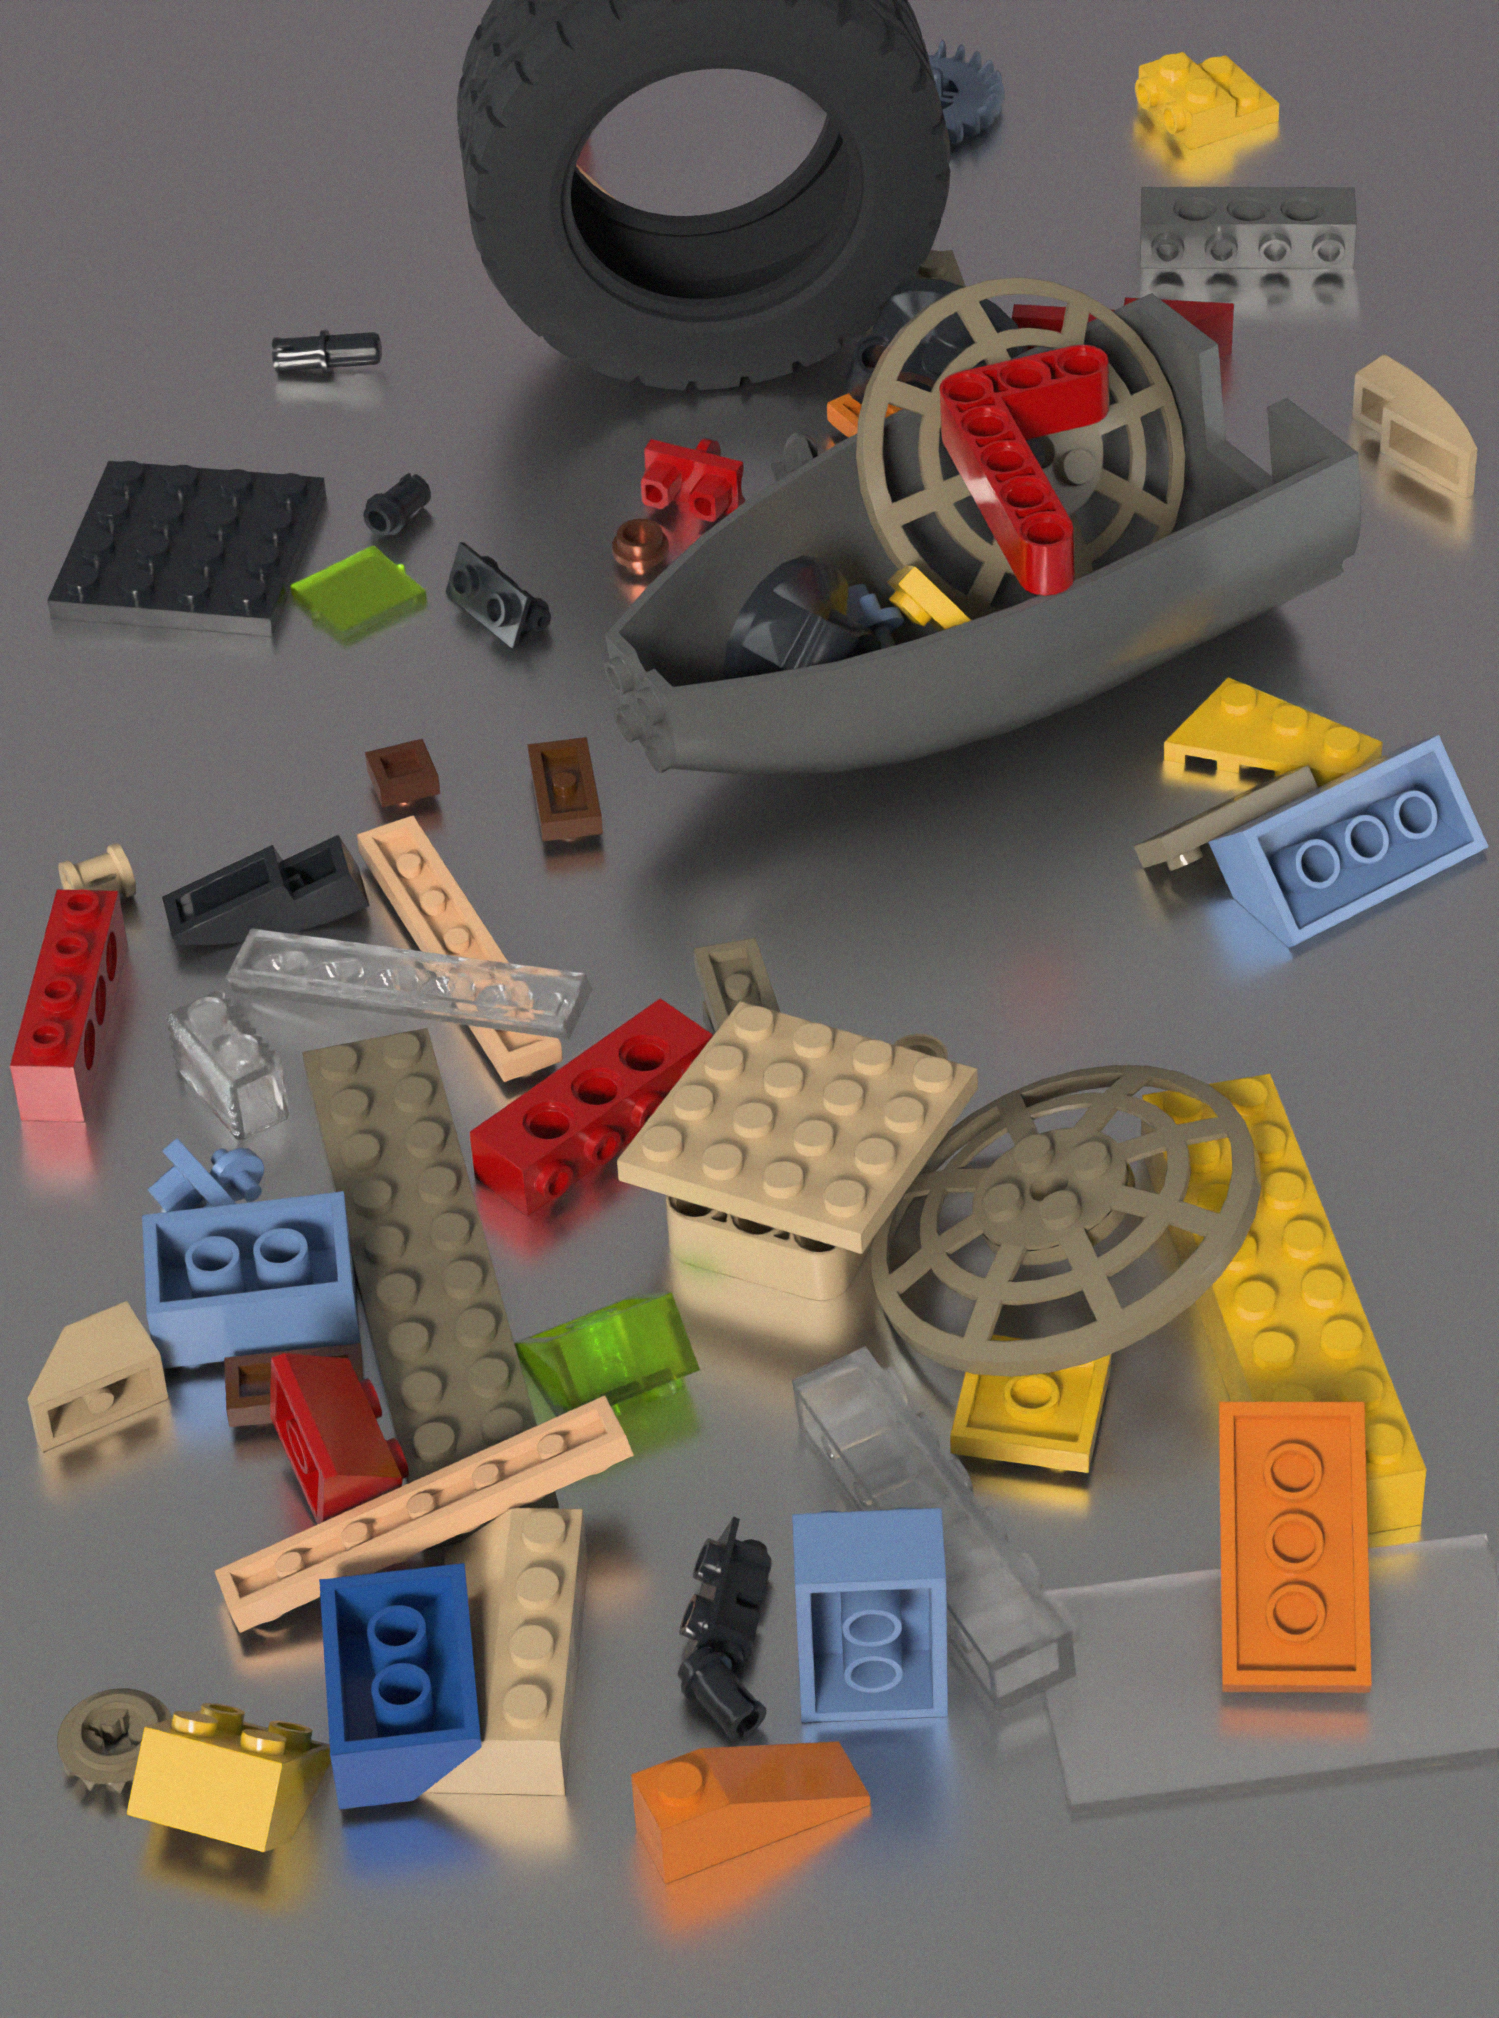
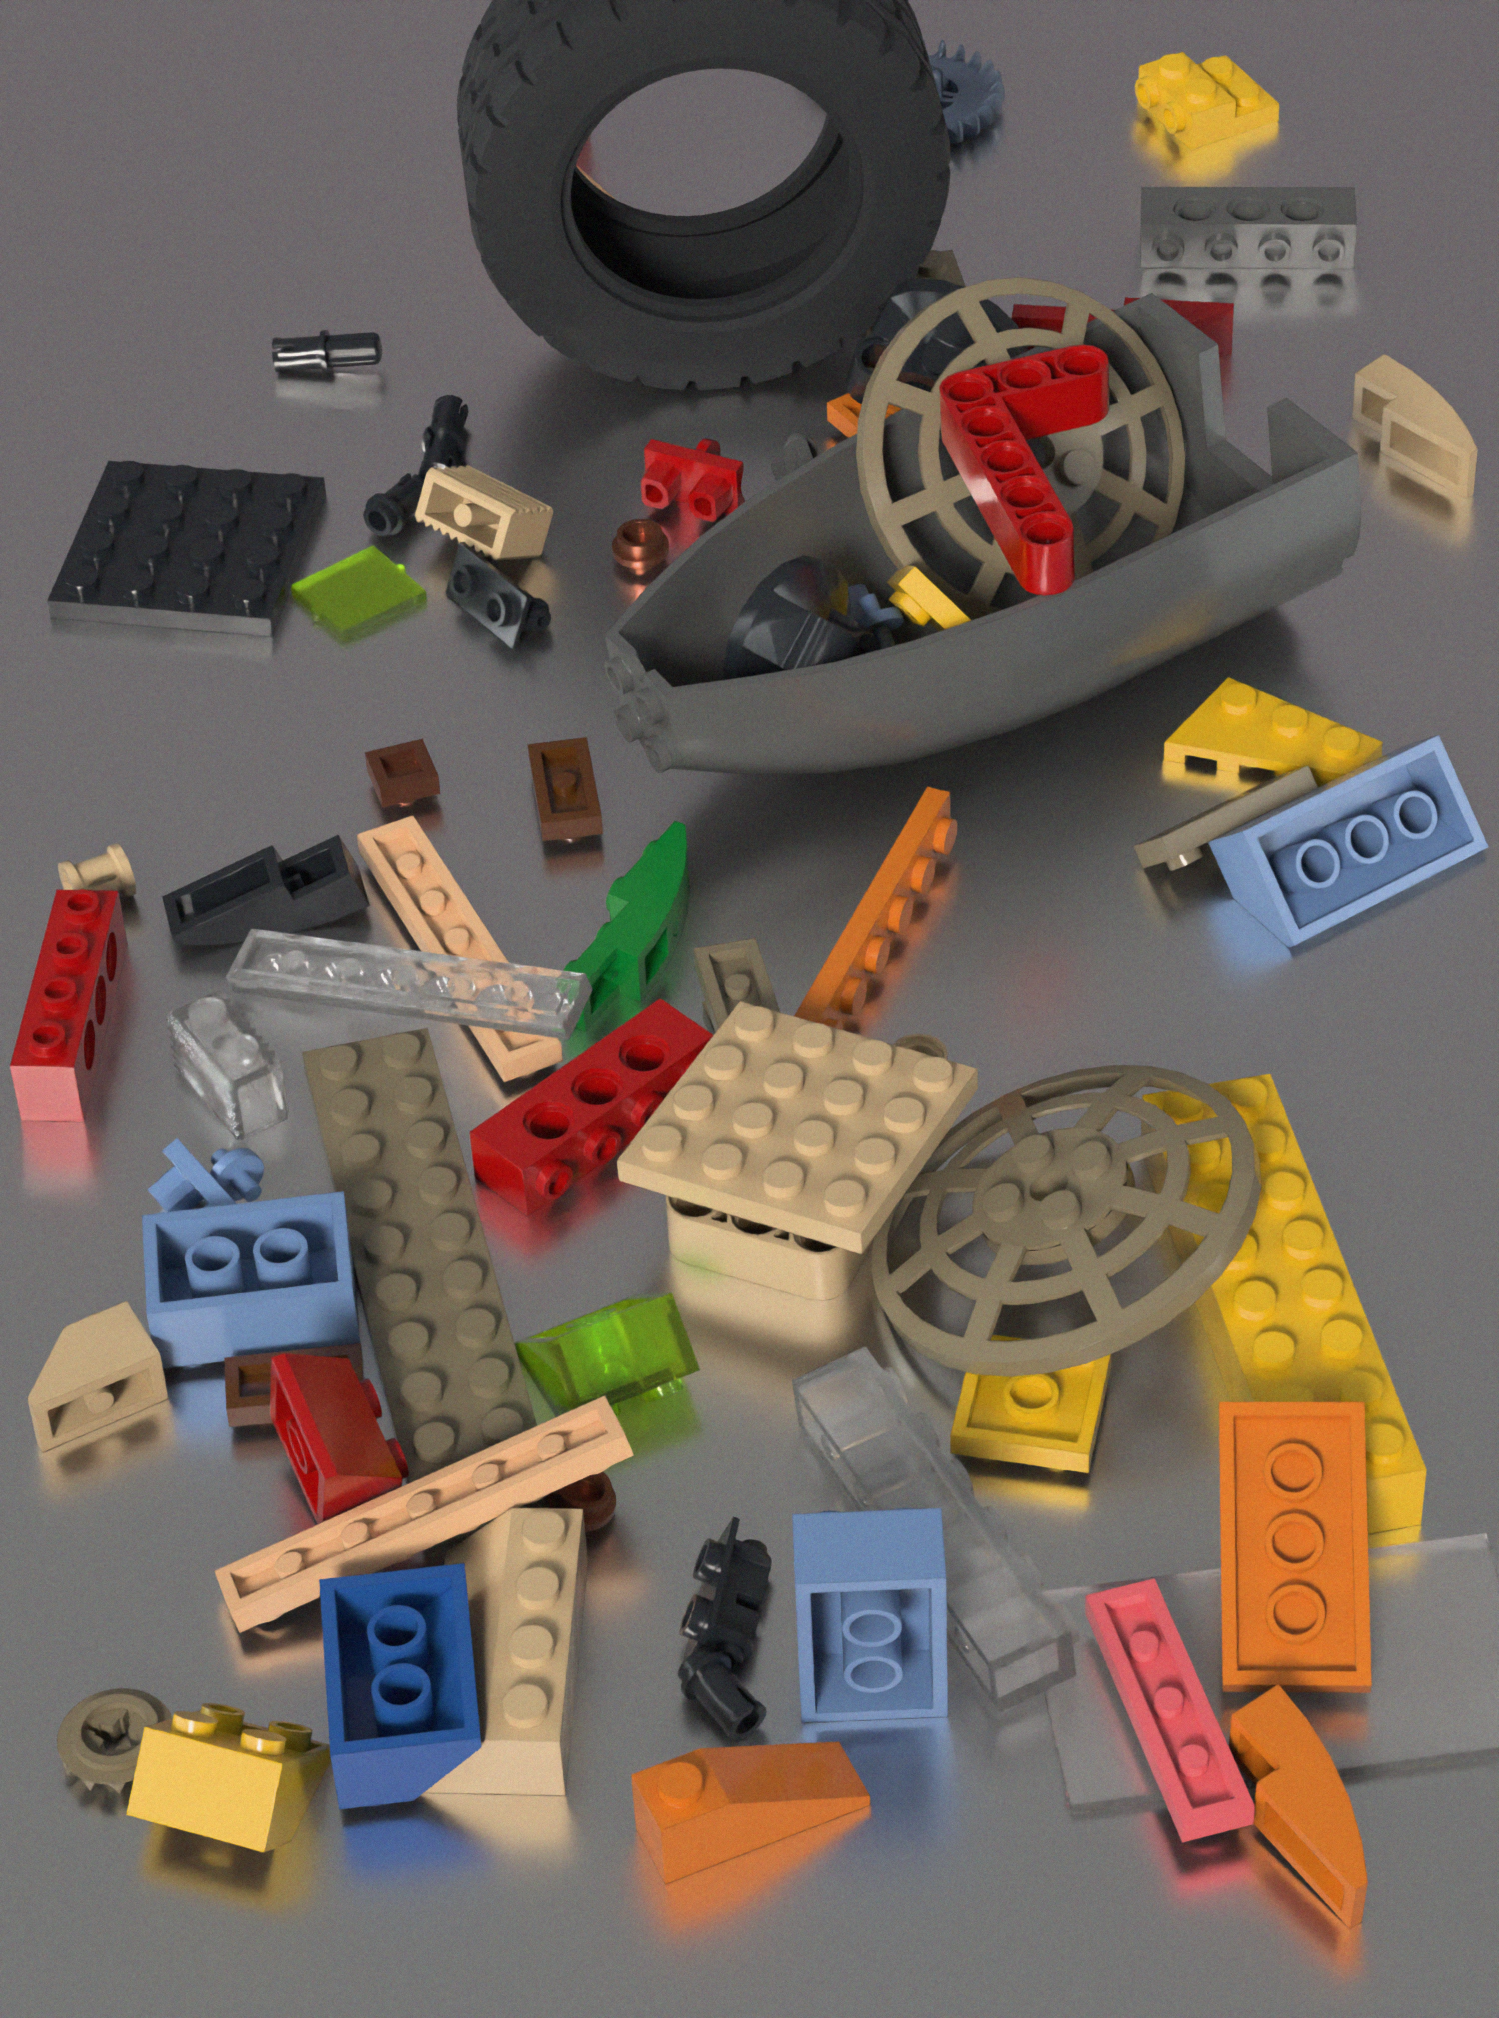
(444, 439): none -> black pin
(483, 513): none -> tan brick
(591, 1494): none -> copper plate
(644, 926): none -> green slope
(882, 913): none -> orange plate
(1169, 1710): none -> coral plate
(1301, 1800): none -> orange slope

